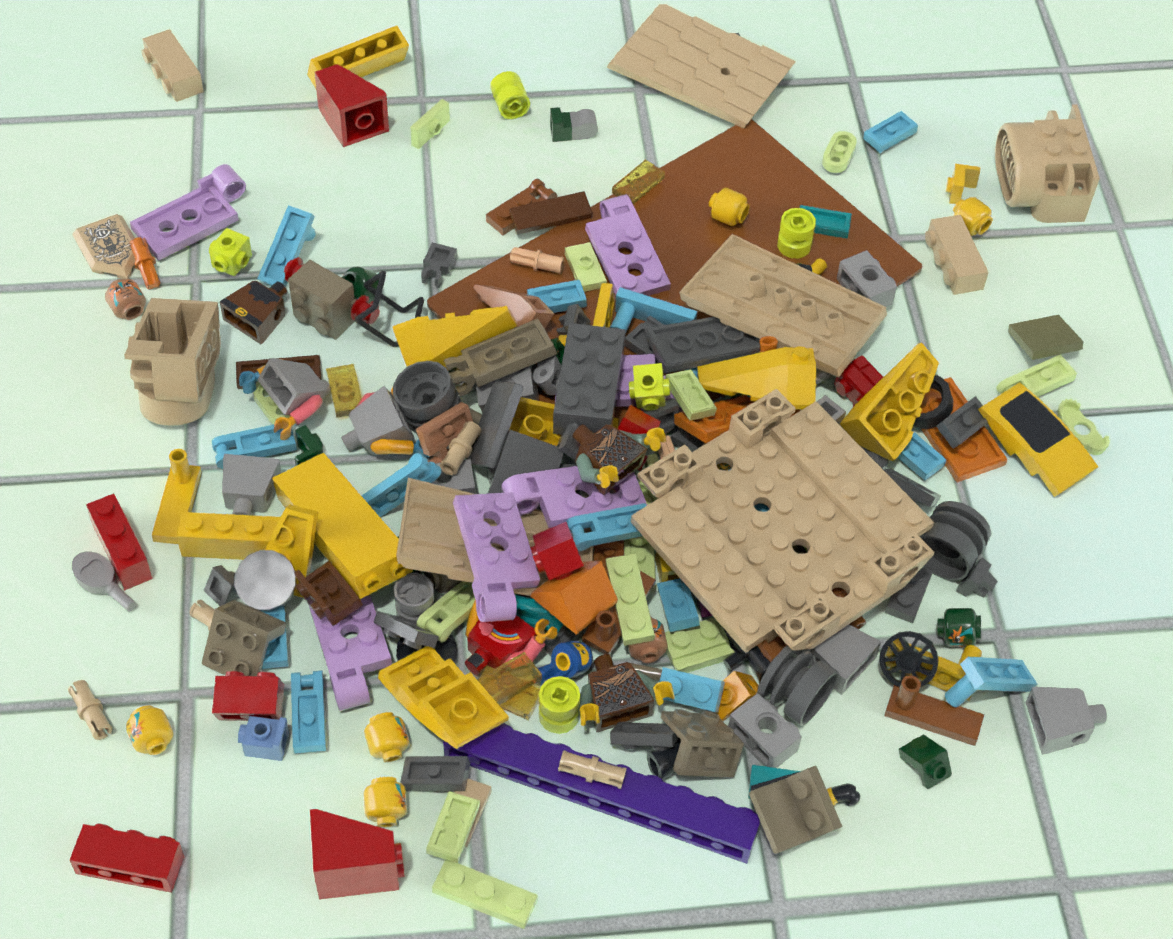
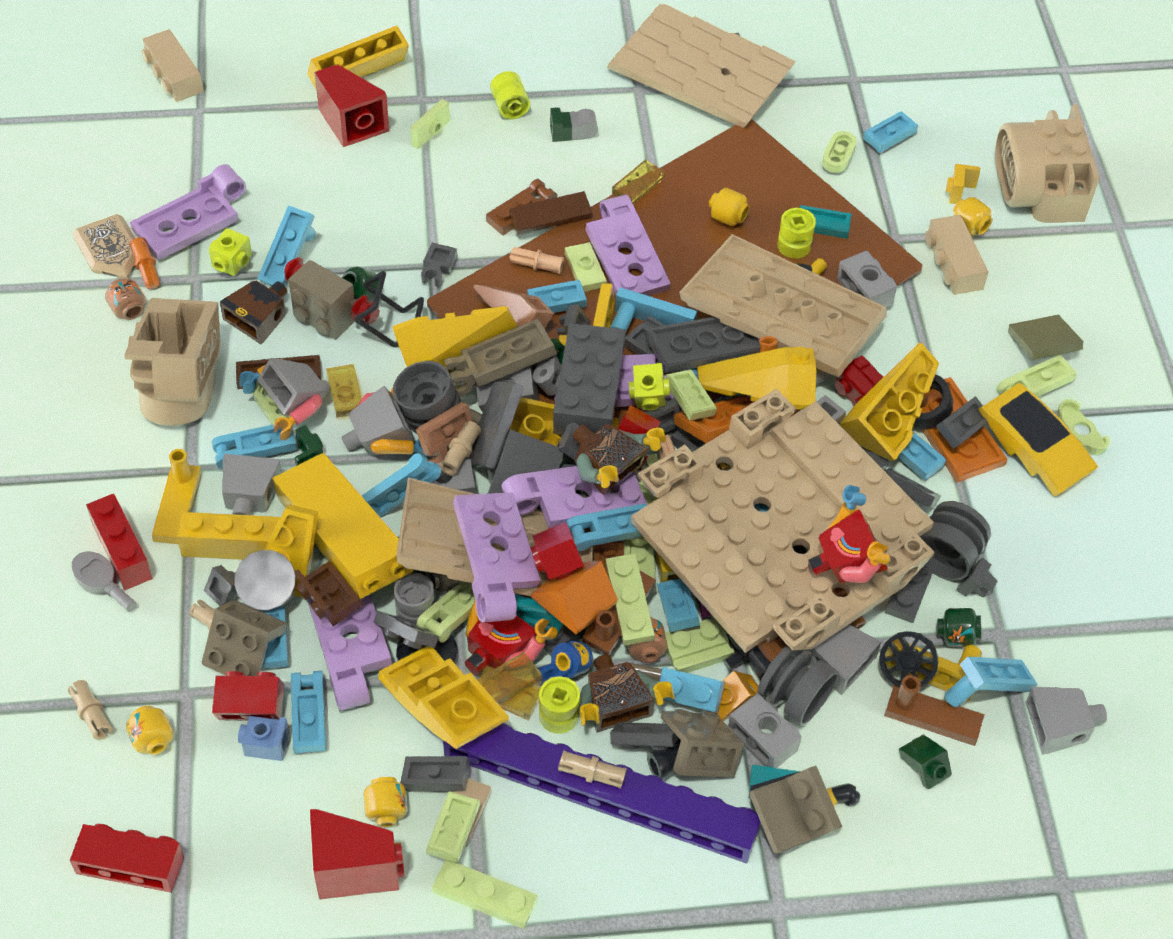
(386, 736): yellow head -> none
(850, 544): none -> torso

